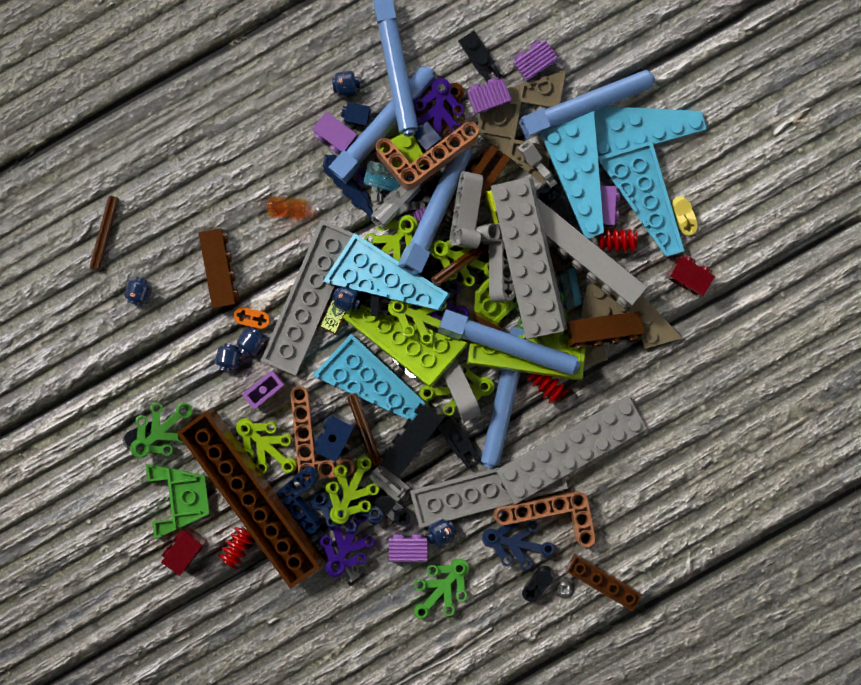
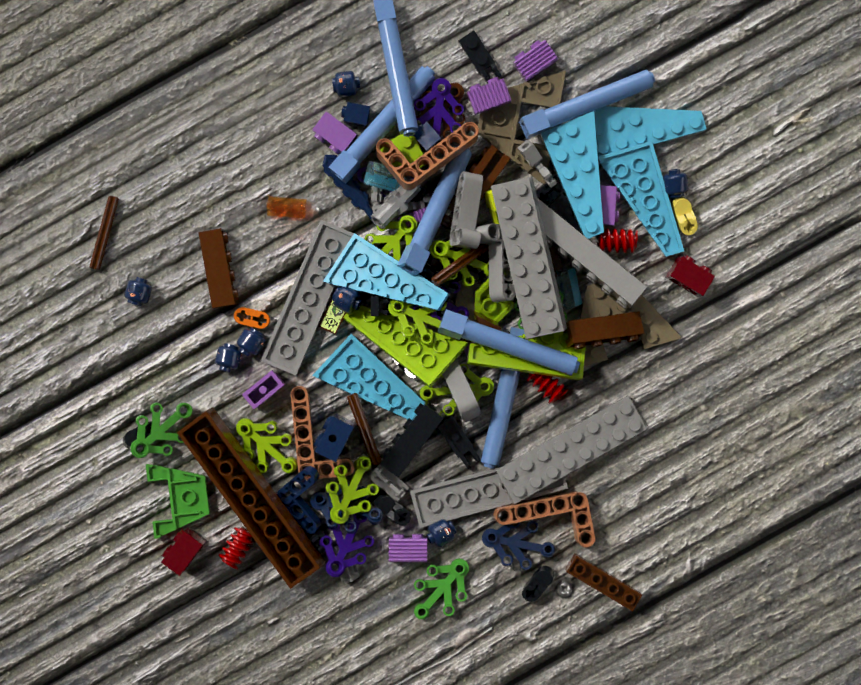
(675, 183): none -> dark blue head

